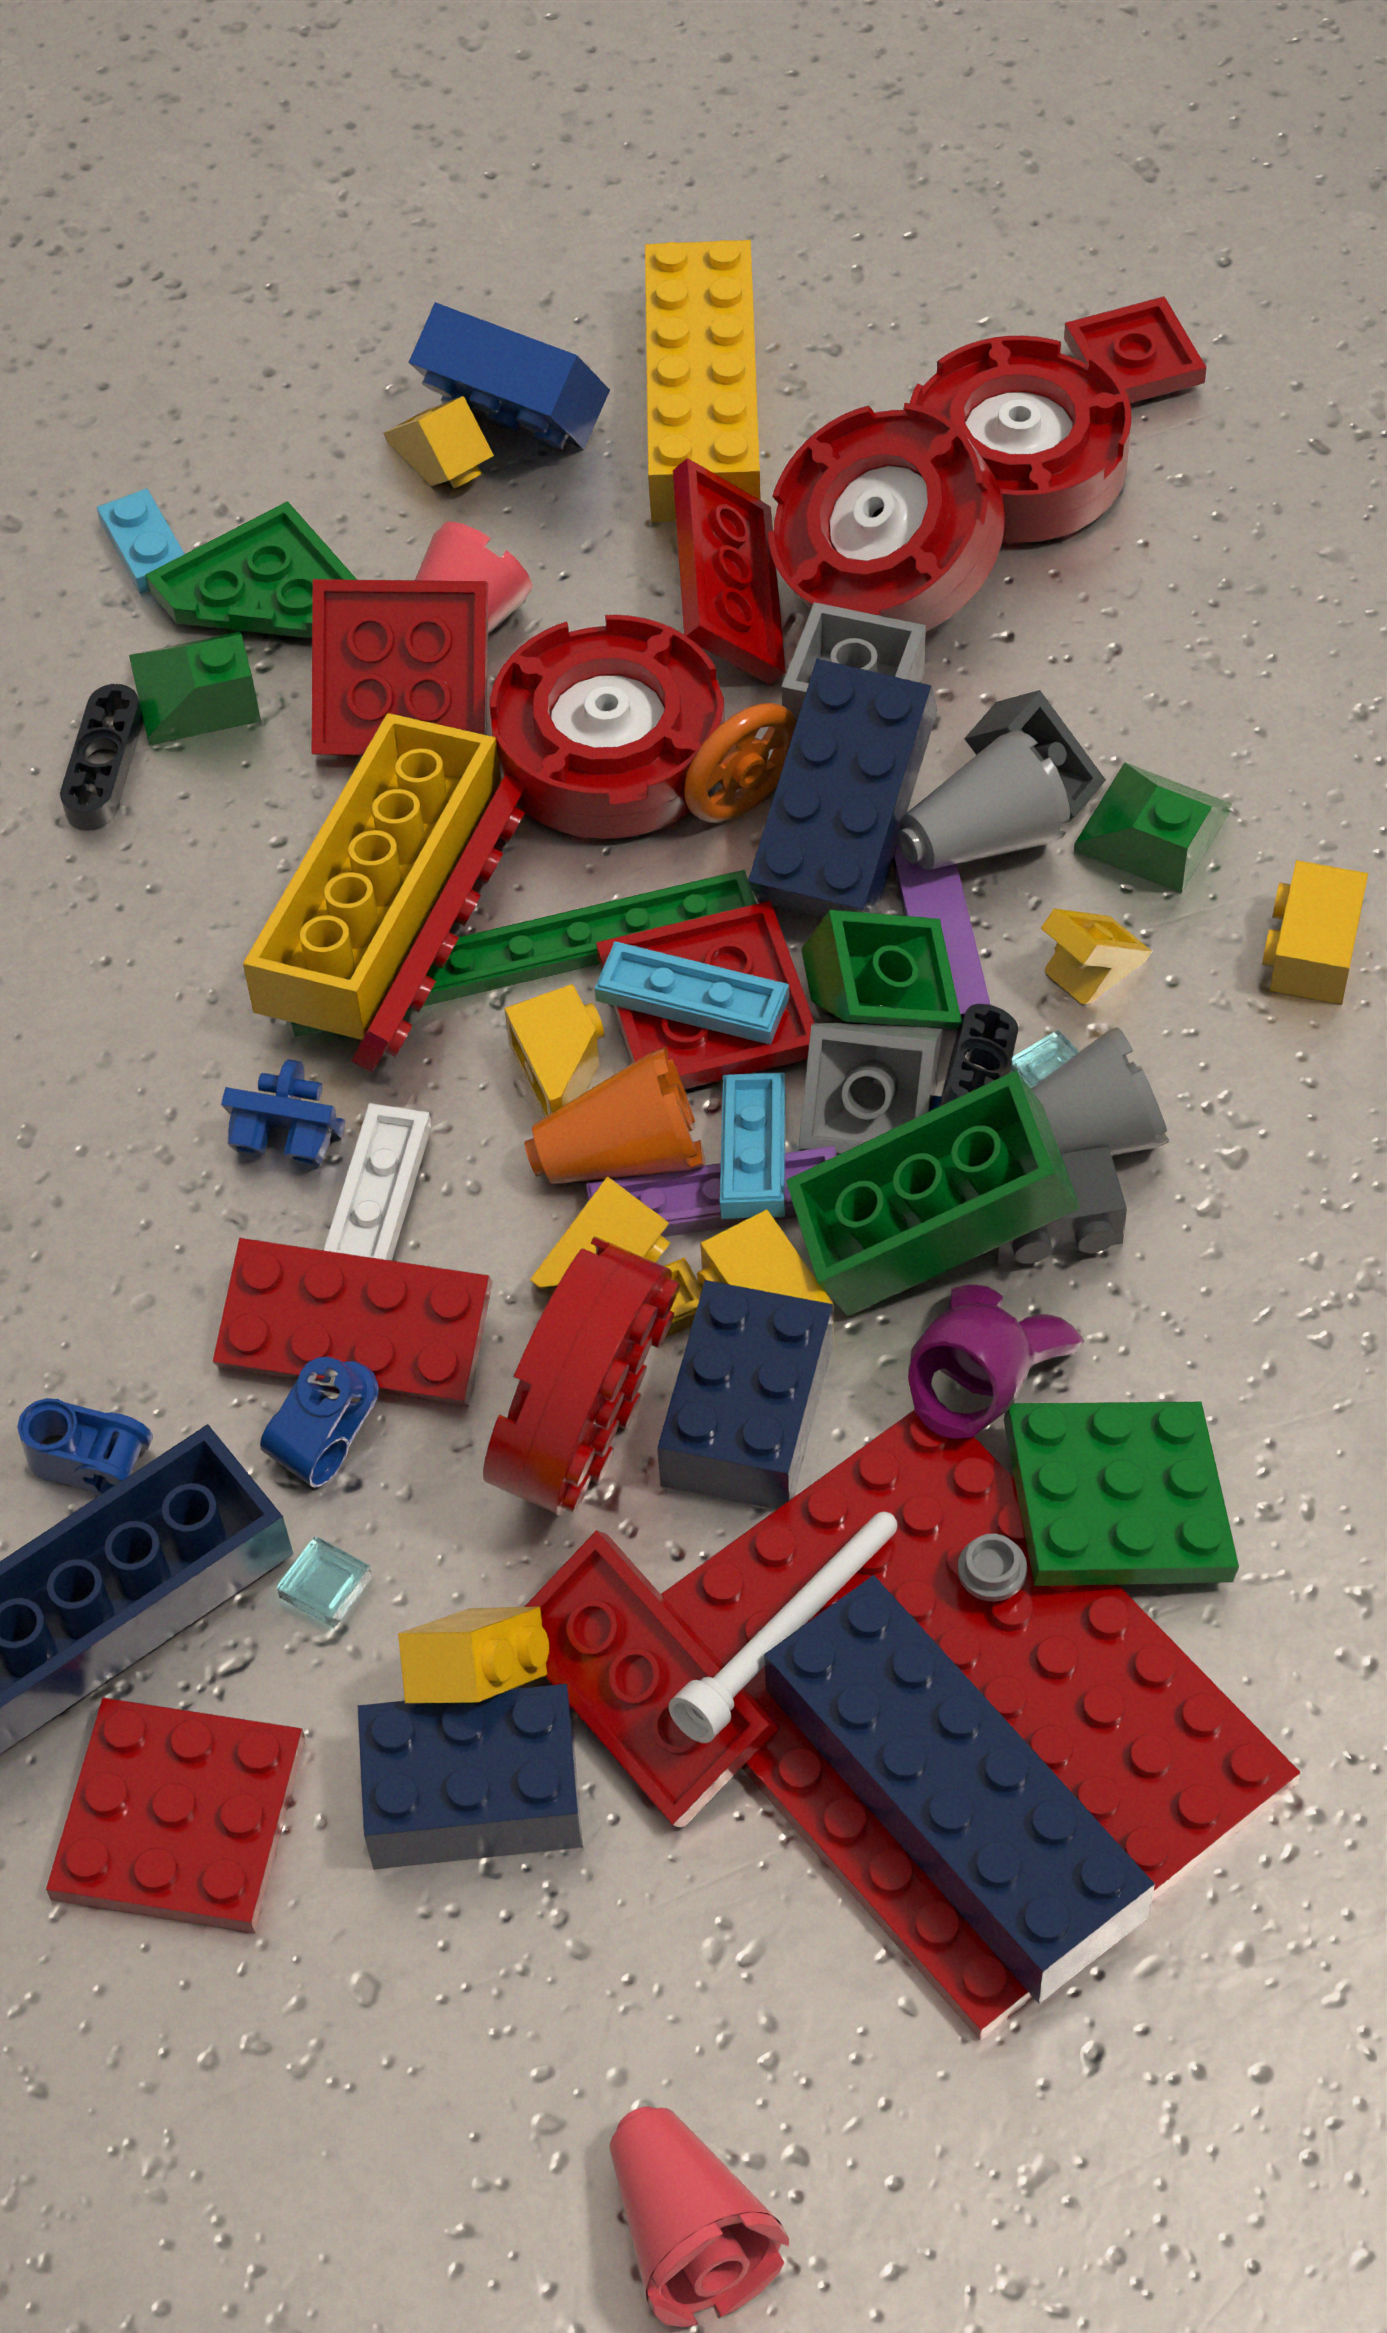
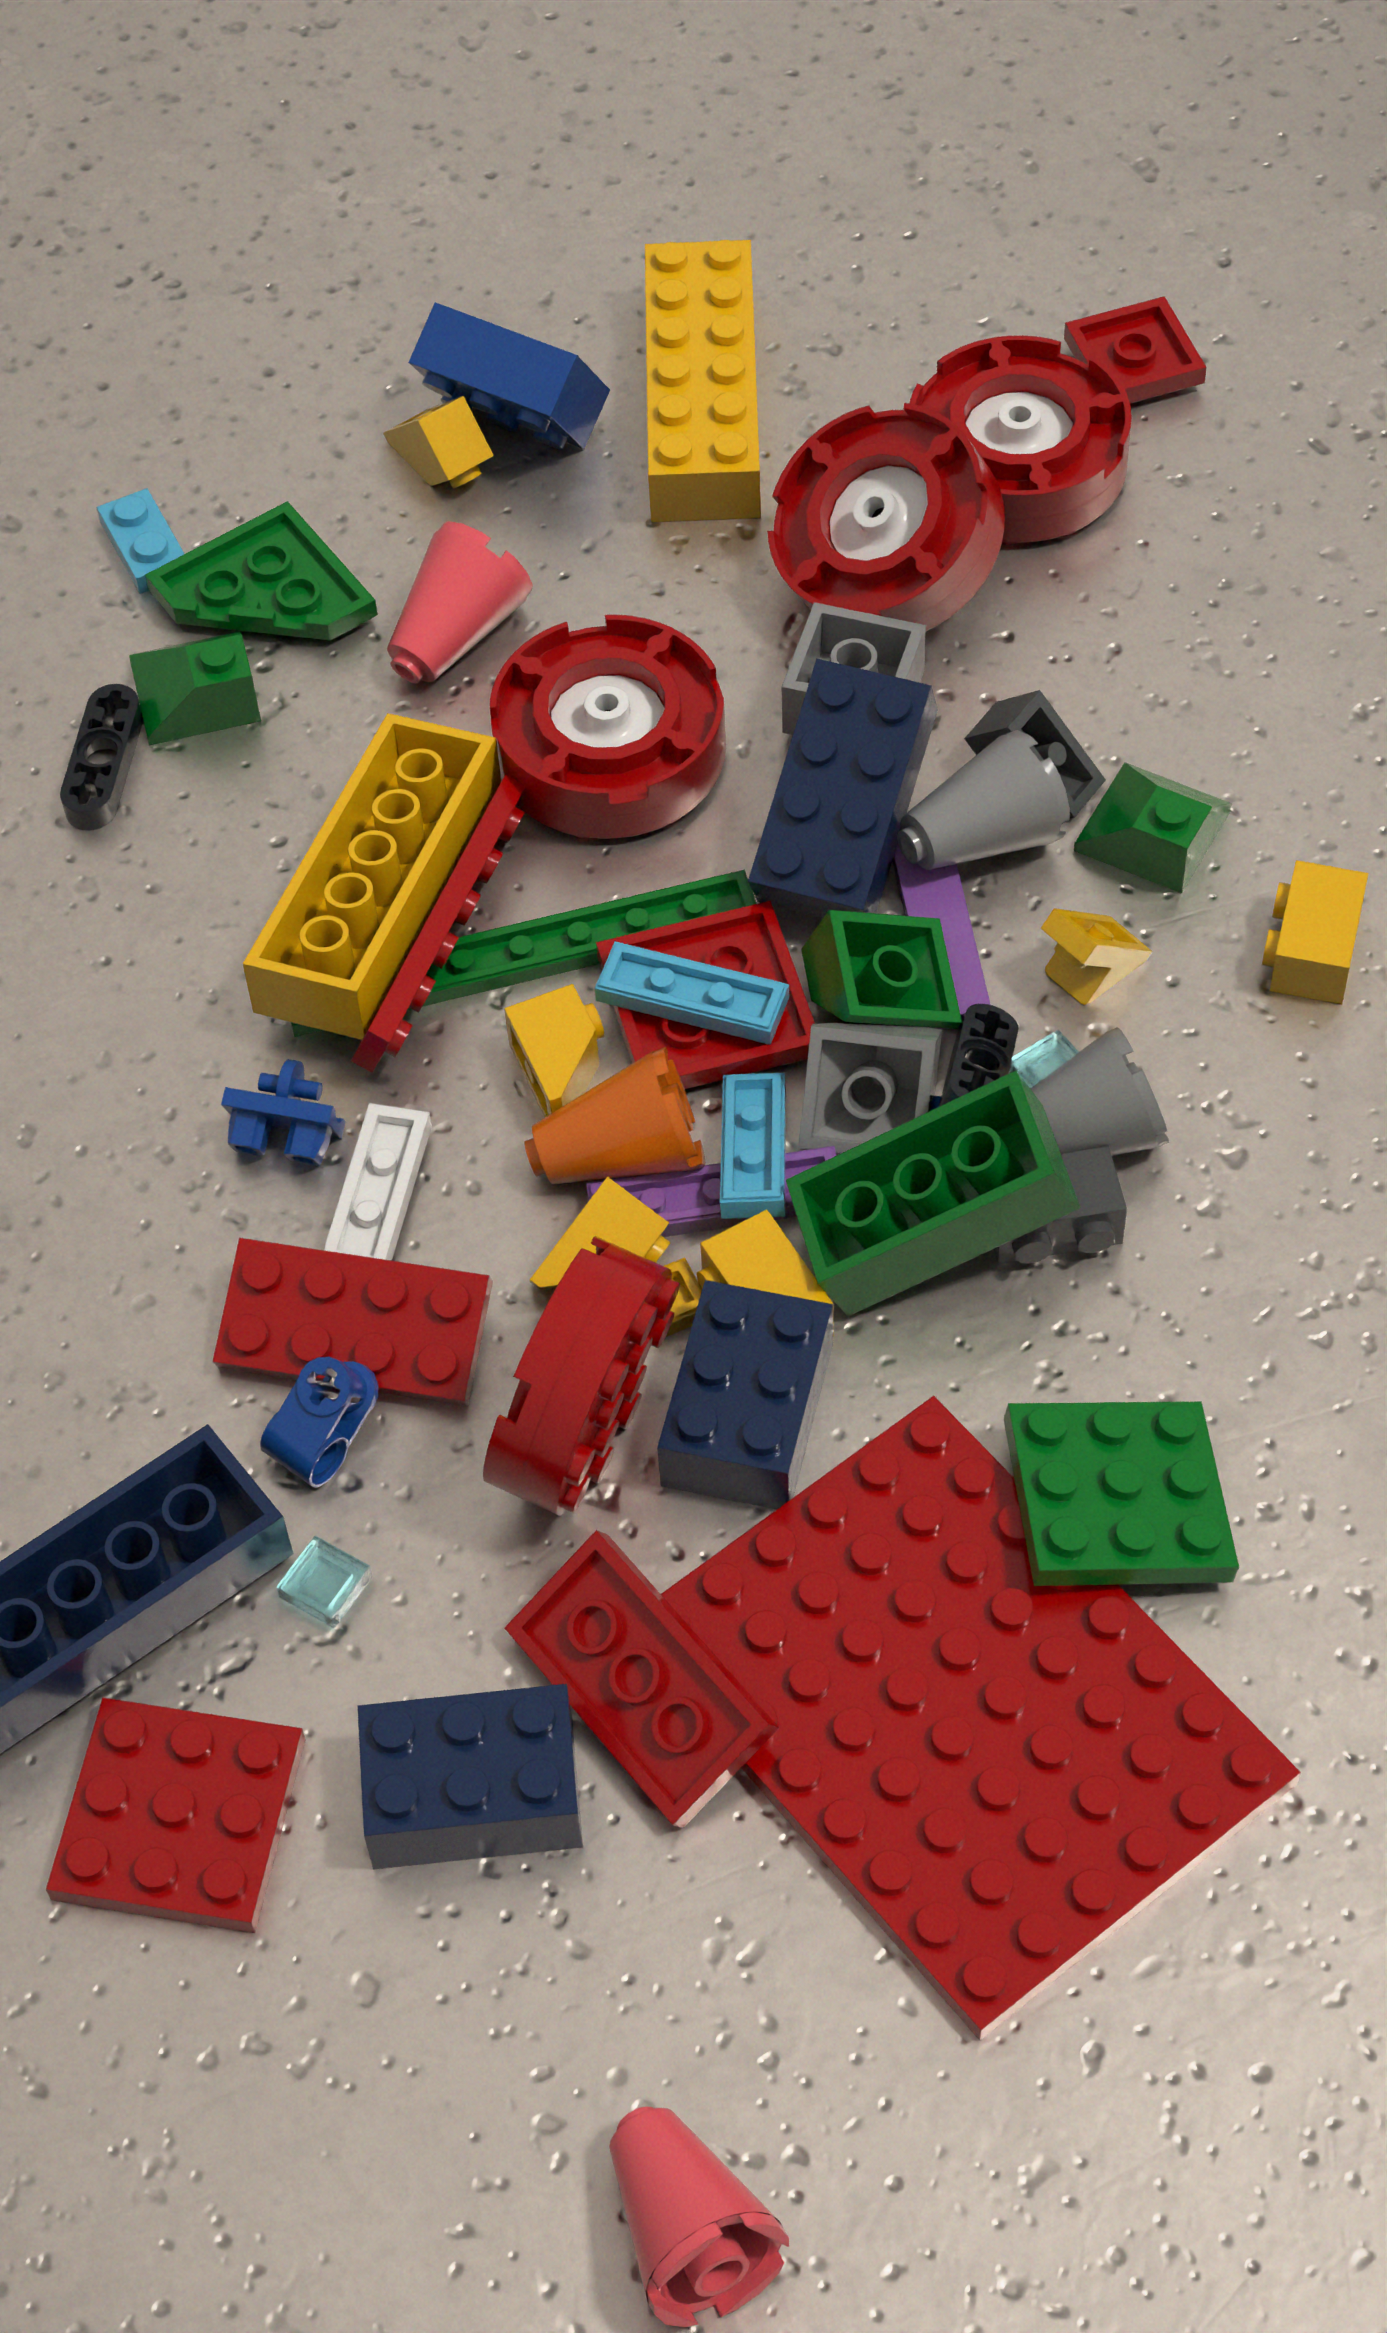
(95, 1448): blue piece -> none
(398, 652): red plate -> none
(473, 1654): yellow brick -> none
(705, 1705): white piece -> none
(728, 572): red plate -> none
(739, 762): orange plate -> none
(958, 1788): dark blue brick -> none
(983, 1353): magenta piece -> none
(992, 1568): light grey plate -> none

